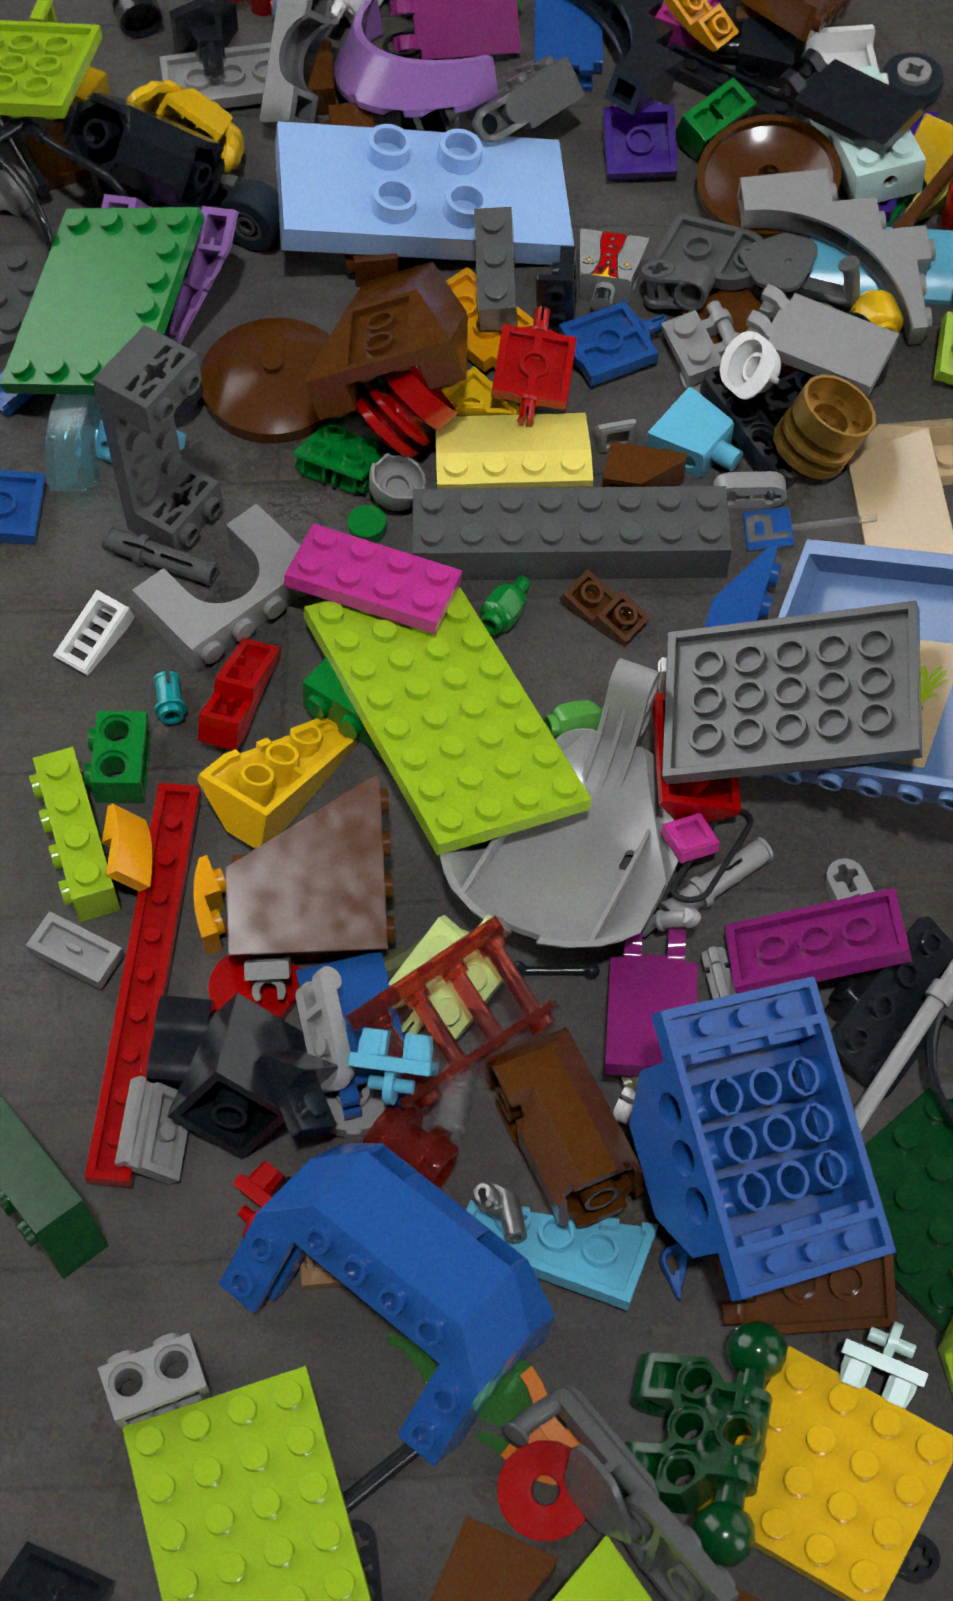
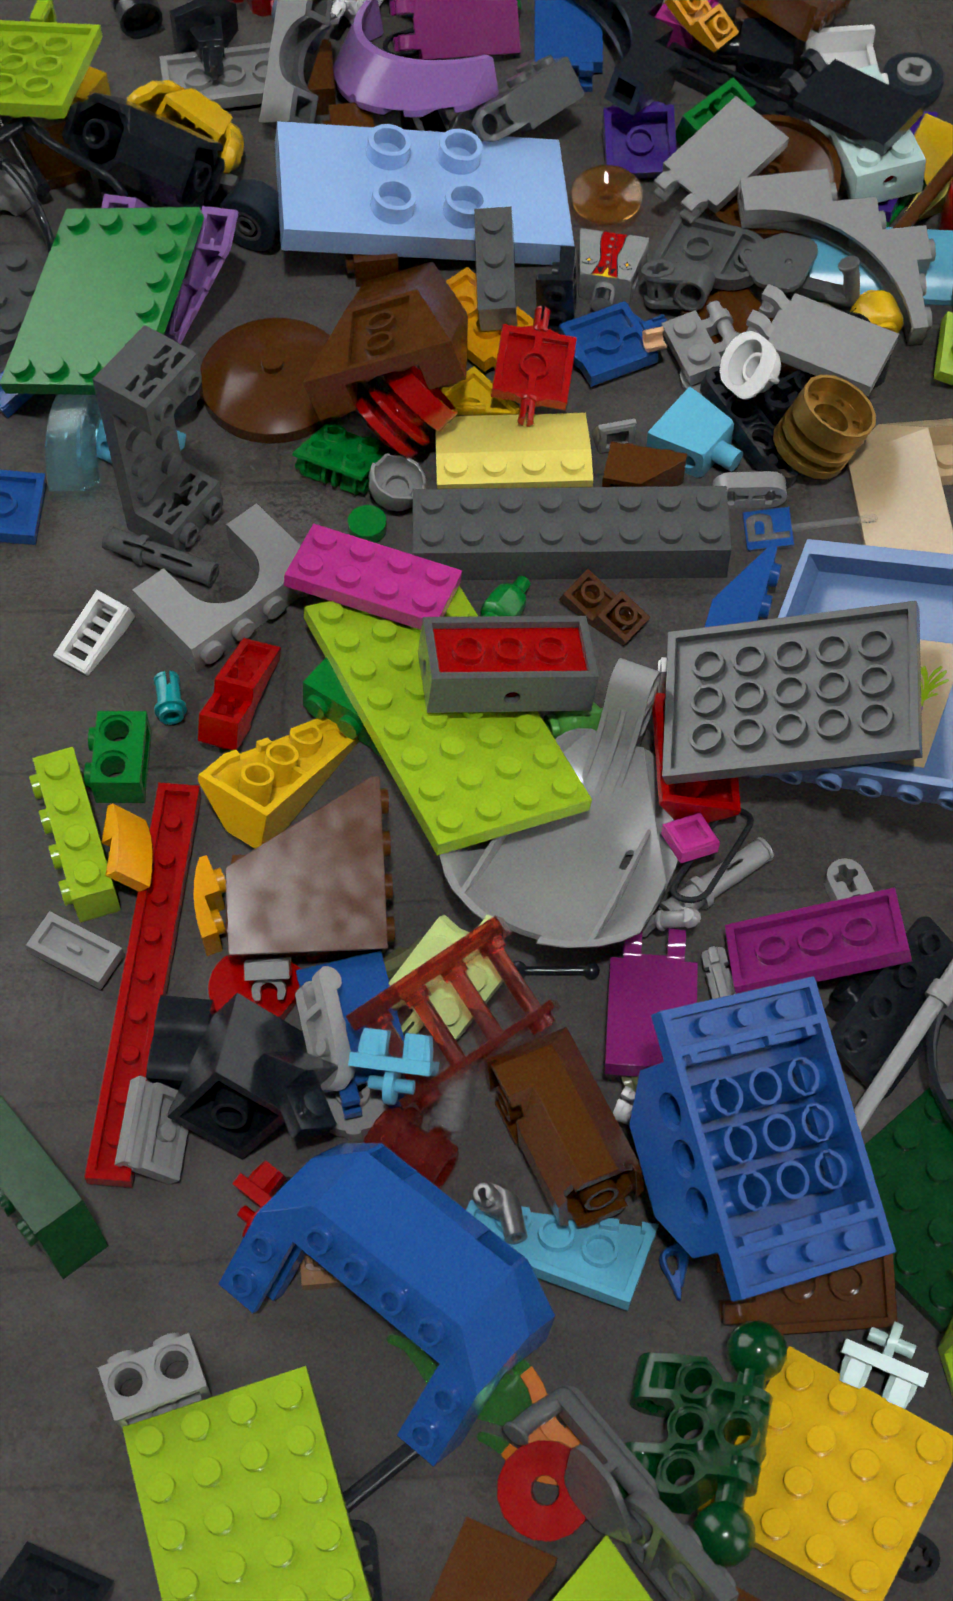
(507, 664): none -> dark grey brick
(606, 194): none -> clear orange dish
(653, 339): none -> light nougat hand
(717, 156): none -> light grey tile

